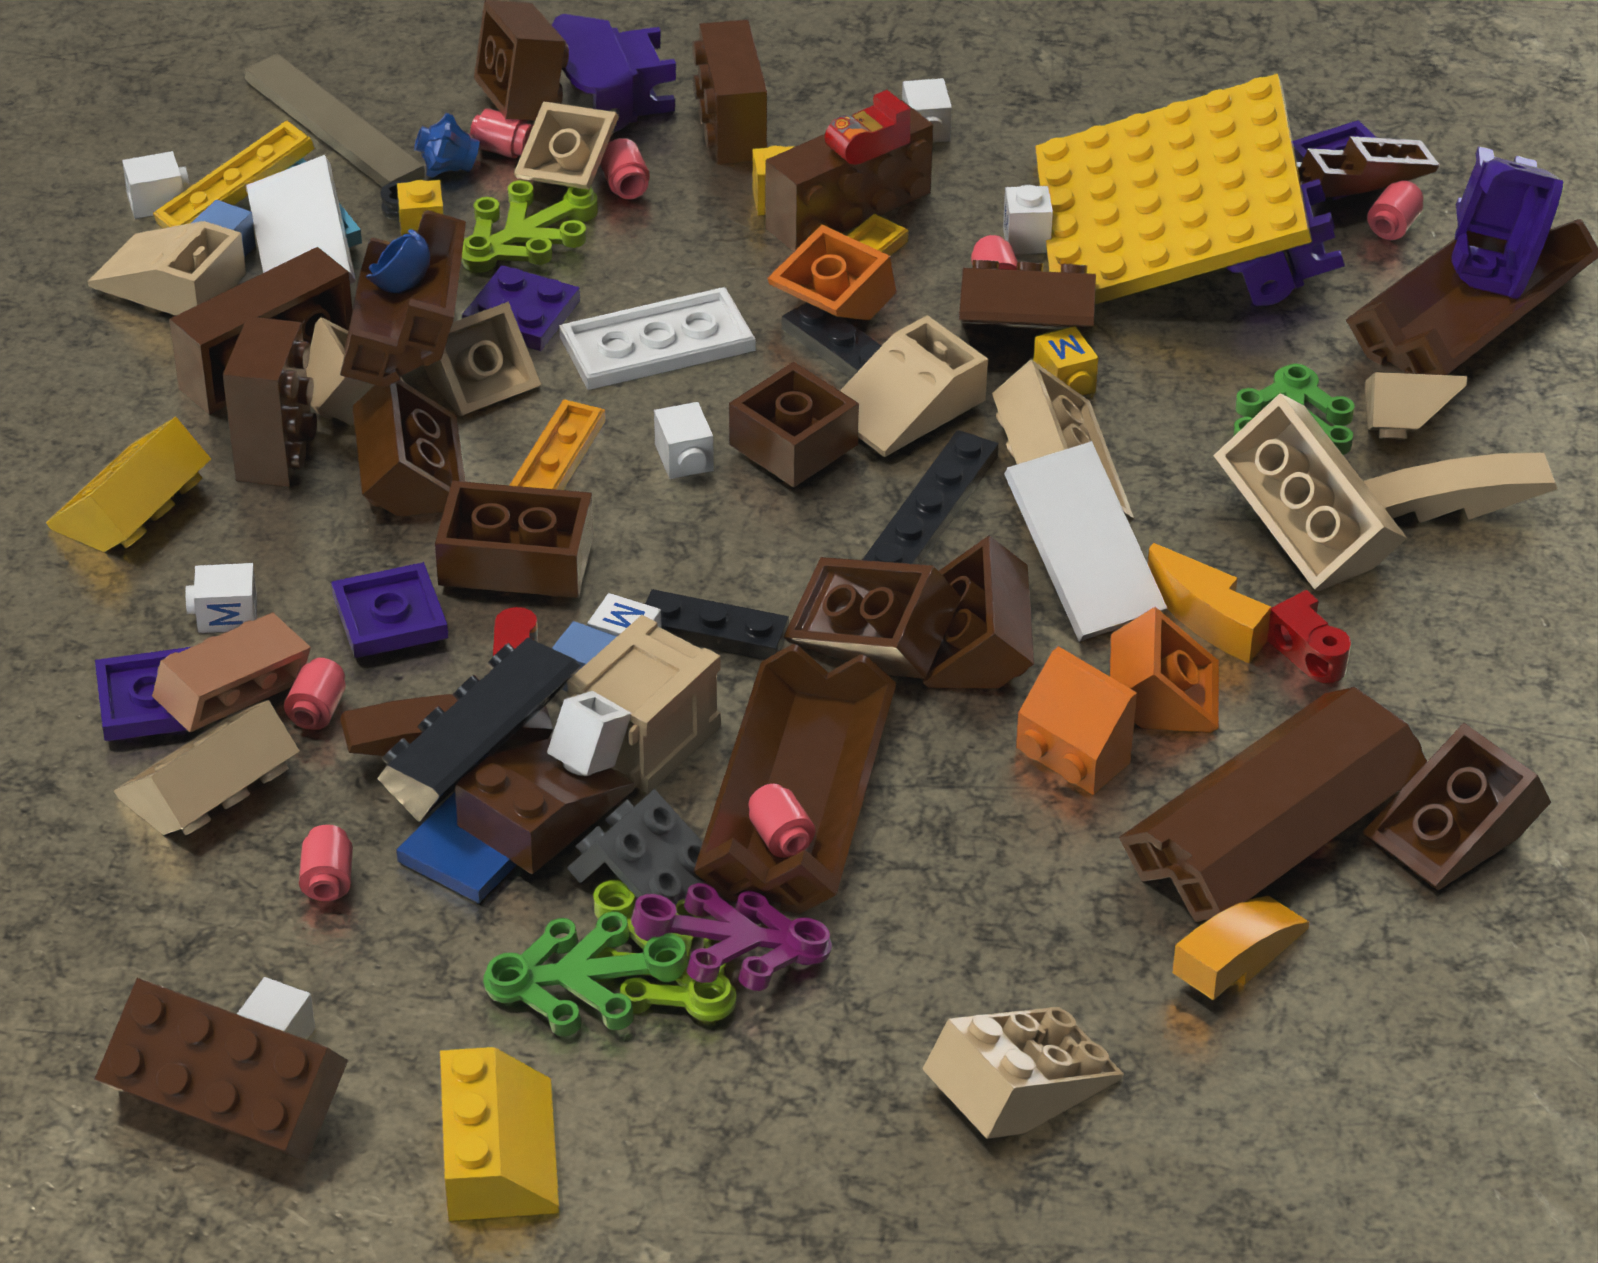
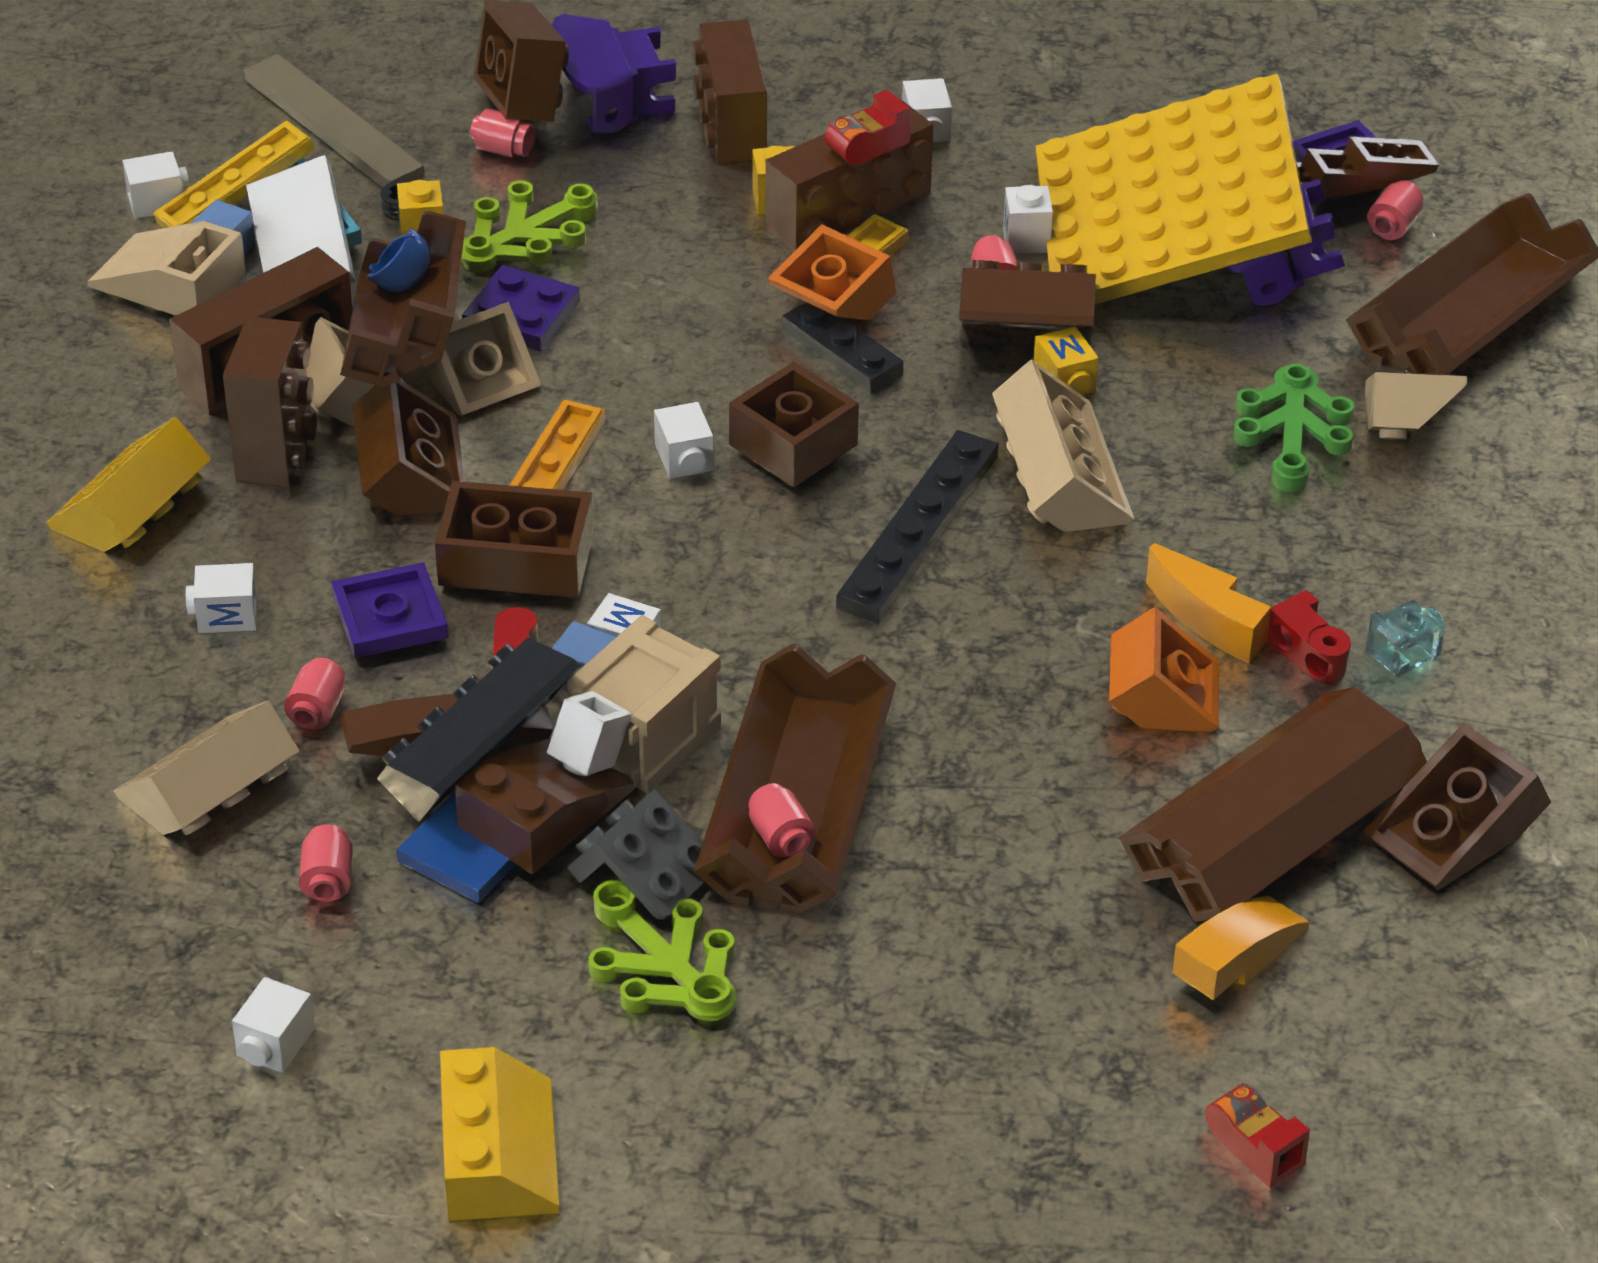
(127, 698): dark purple plate -> none
(222, 1069): reddish brown brick -> none
(230, 671): nougat brick -> none
(446, 147): blue rock -> none
(521, 977): bright green plant -> none
(566, 145): tan slope -> none
(625, 169): coral brick -> none
(657, 338): white tile -> none
(720, 625): black plate -> none
(793, 941): magenta plant -> none
(877, 611): reddish brown slope -> none
(916, 385): tan slope -> none
(992, 624): reddish brown slope -> none
(1018, 1068): tan slope -> none
(1077, 722): orange slope -> none
(1084, 540): white tile -> none
(1258, 1134): none -> red leg
(1309, 495): tan slope -> none
(1416, 636): none -> clear light blue brick
(1470, 483): tan slope -> none
(1507, 203): dark purple piece -> none

